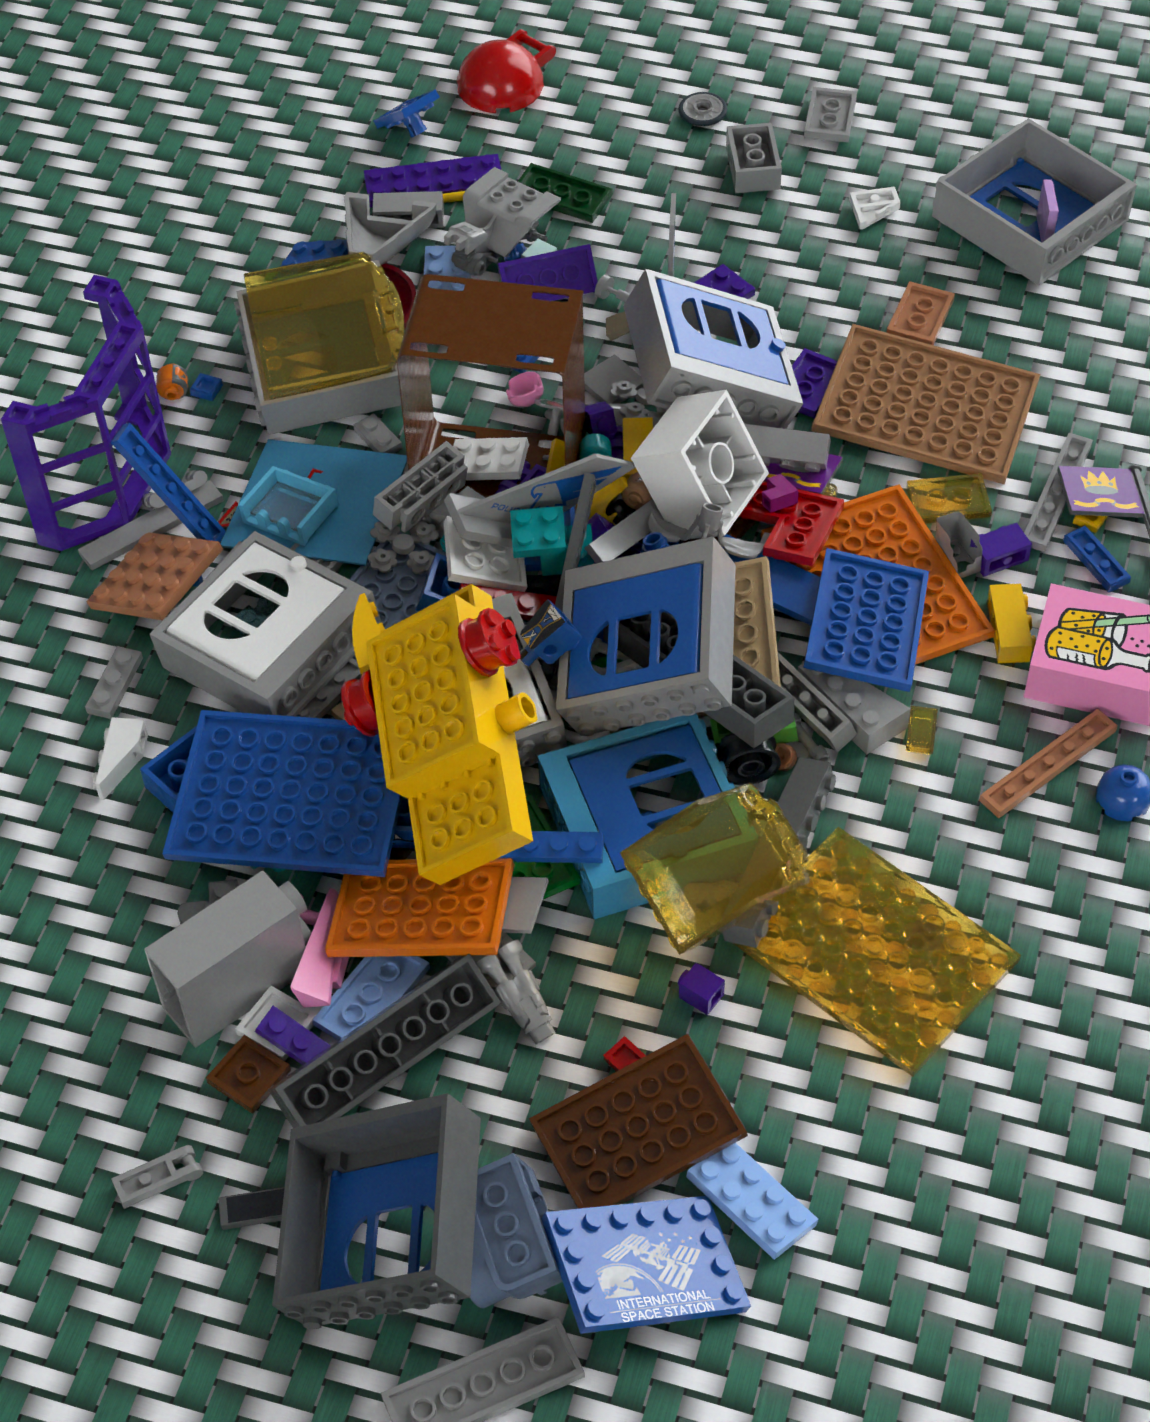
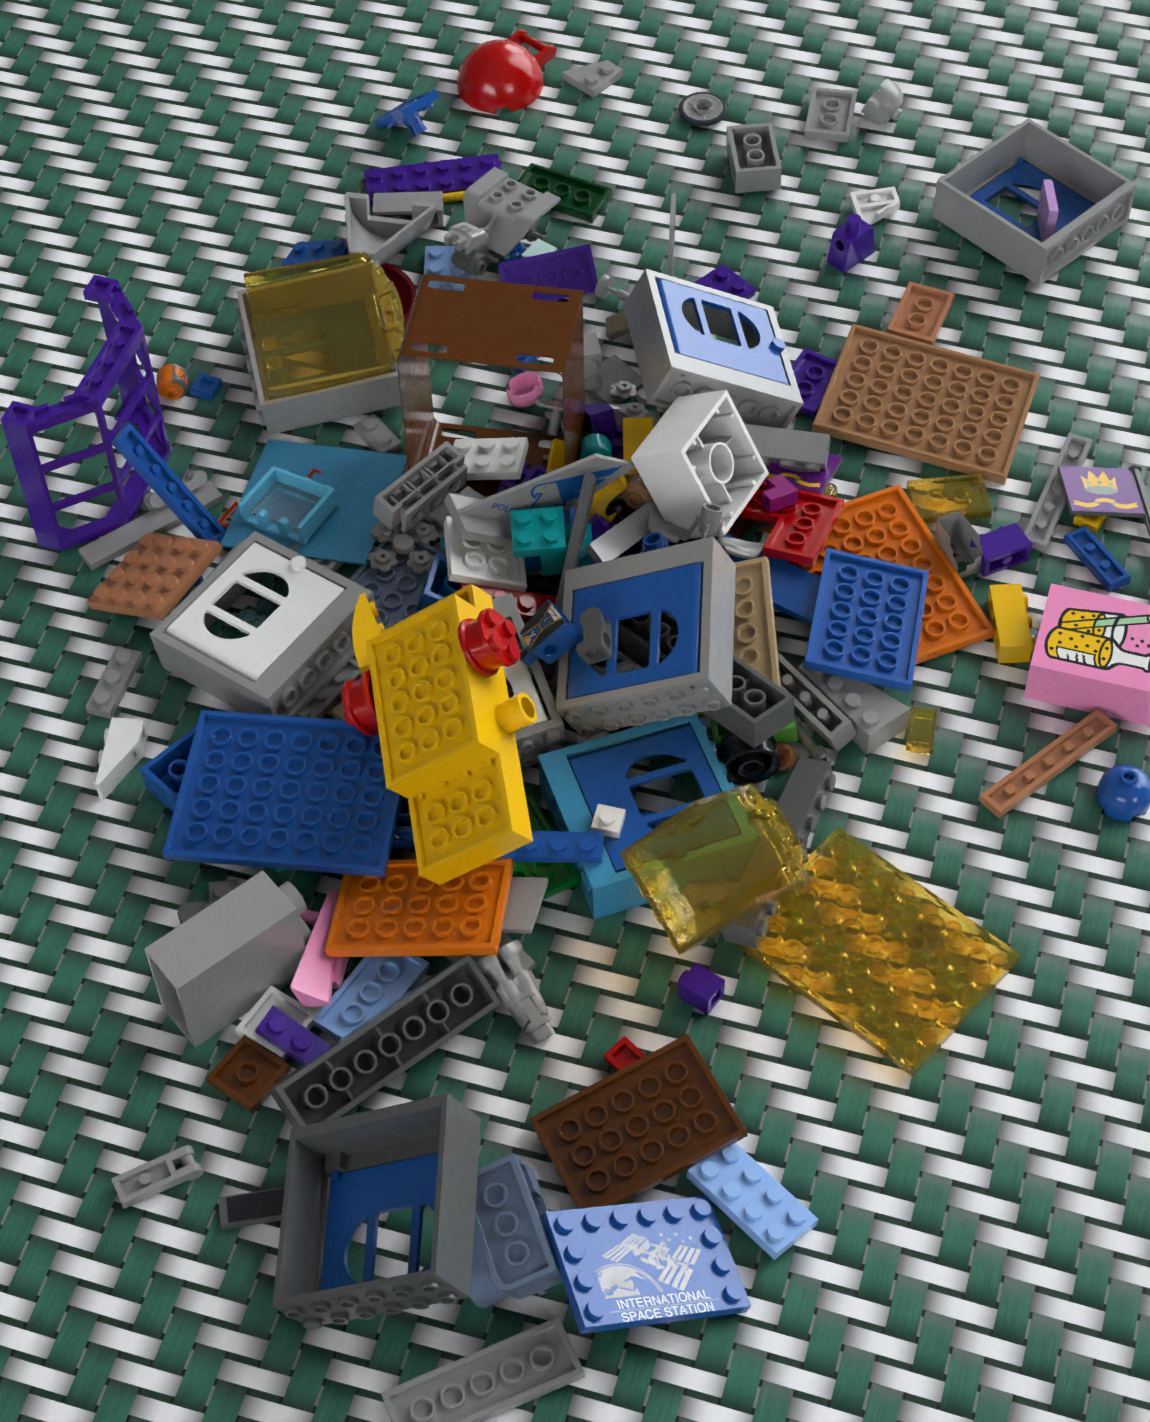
(592, 362): none -> light grey brick
(593, 77): none -> light grey wing
(596, 637): none -> dark grey leg
(608, 820): none -> white plate
(851, 243): none -> dark purple torso
(884, 104): none -> light grey cylinder

